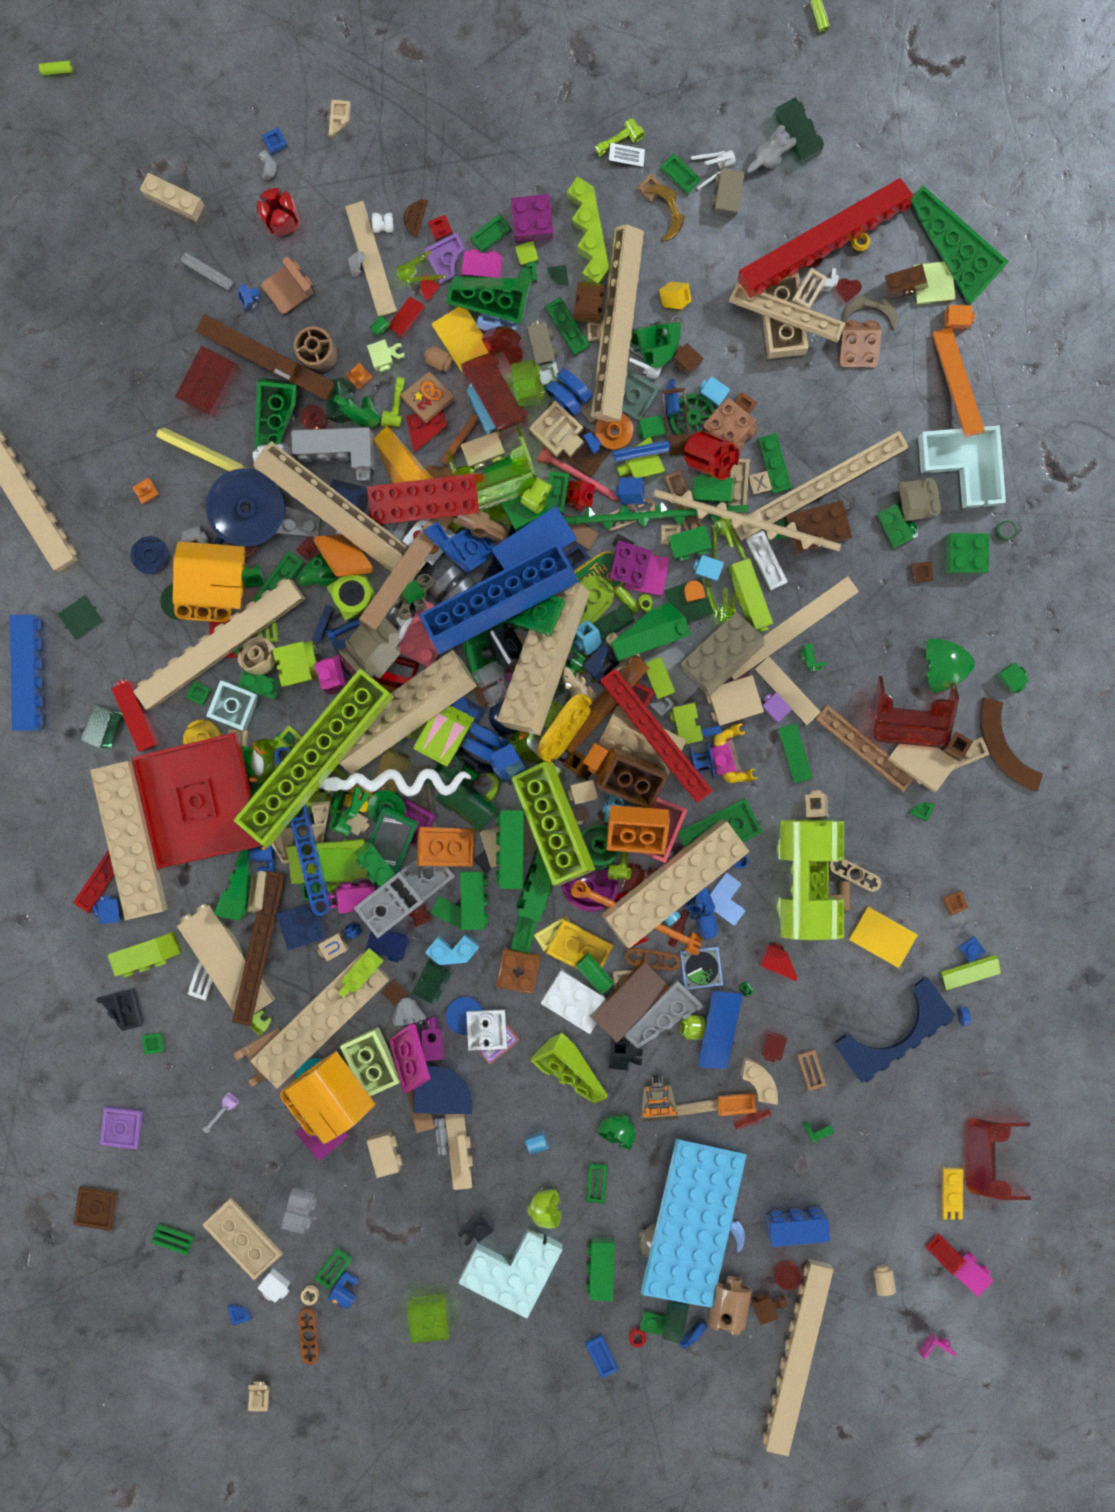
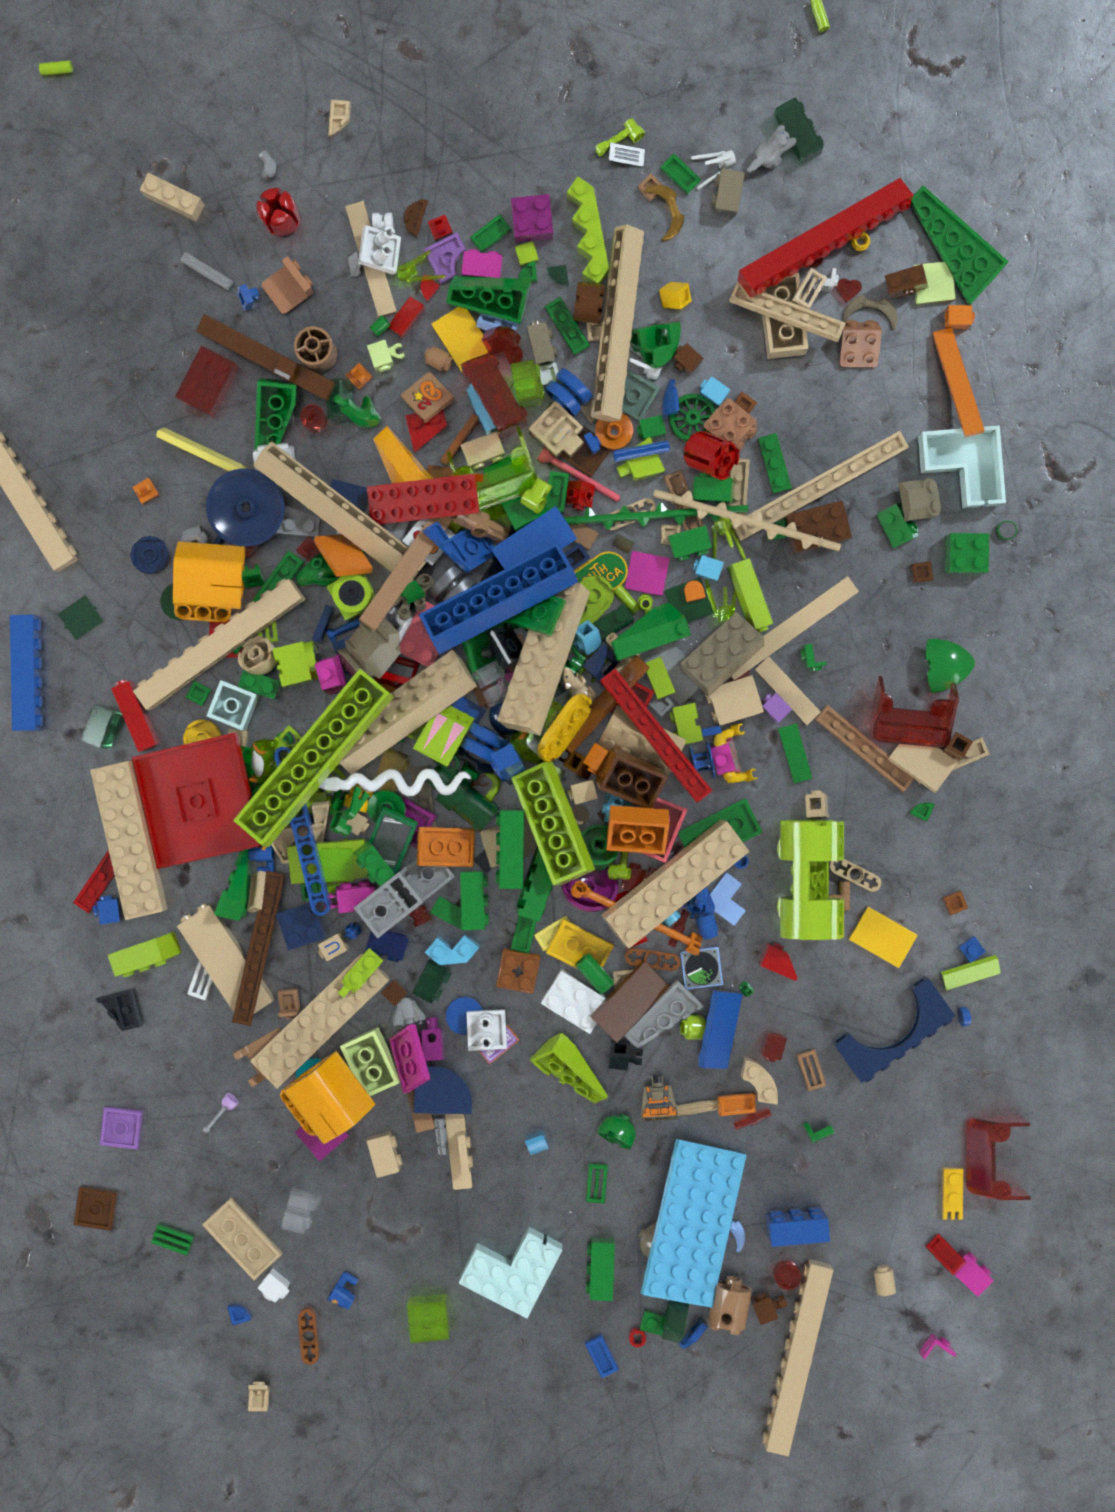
(152, 1043): green tile -> none
(258, 1025): lime tile -> none
(274, 141): blue tile -> none
(288, 1003): none -> medium nougat bracket
(306, 1300): tan bush -> none
(337, 444): light grey hinge -> none
(343, 1255): green tile -> none
(379, 249): none -> white plate
(392, 418): lime brick -> none
(478, 1227): black brick -> none
(544, 1209): lime cylinder -> none
(630, 564): magenta hinge -> none
(631, 490): blue brick -> none
(676, 442): reddish brown piece -> none
(760, 483): tan tile -> none
(766, 560): white tile -> none
(999, 749): reddish brown tile -> none
(1013, 678): green brick -> none

